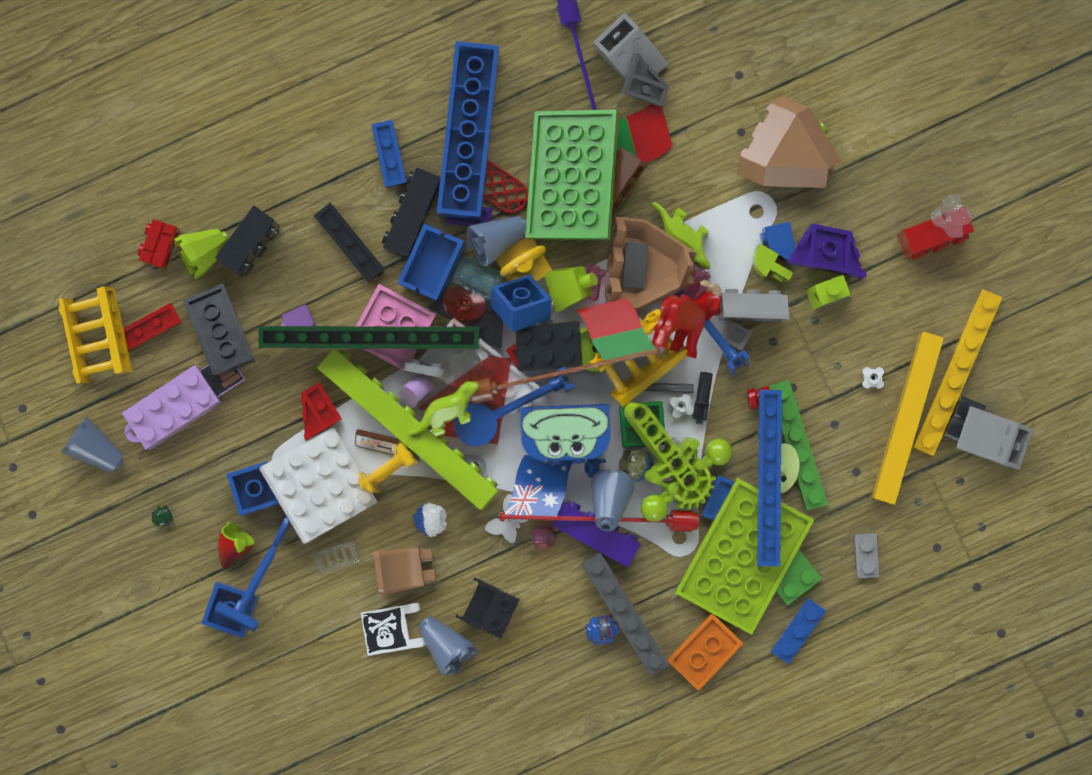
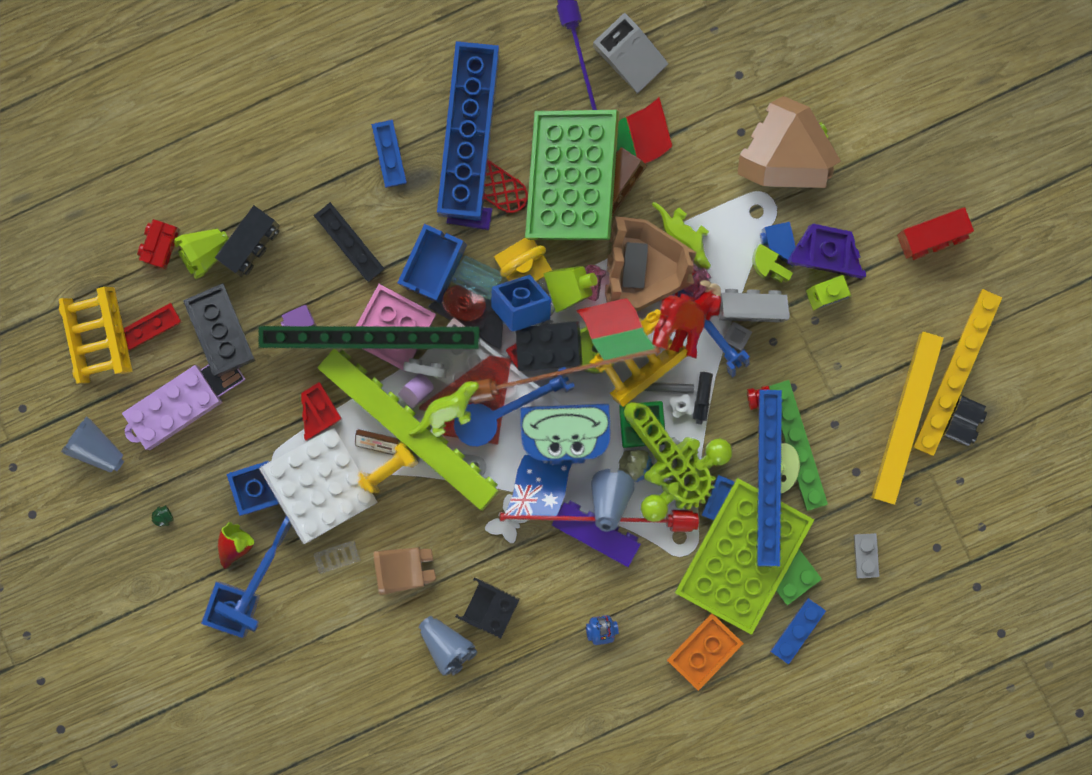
(388, 631): flag -> none
(412, 212): black brick -> none
(430, 519): white piece -> none
(495, 237): sand blue cone -> none
(543, 537): clear pink rock -> none
(592, 466): blue plate -> none
(625, 614): dark grey brick -> none
(644, 83): dark grey wing -> none
(868, 373): white plate -> none
(955, 216): clear plate -> none
(994, 438): light grey slope -> none

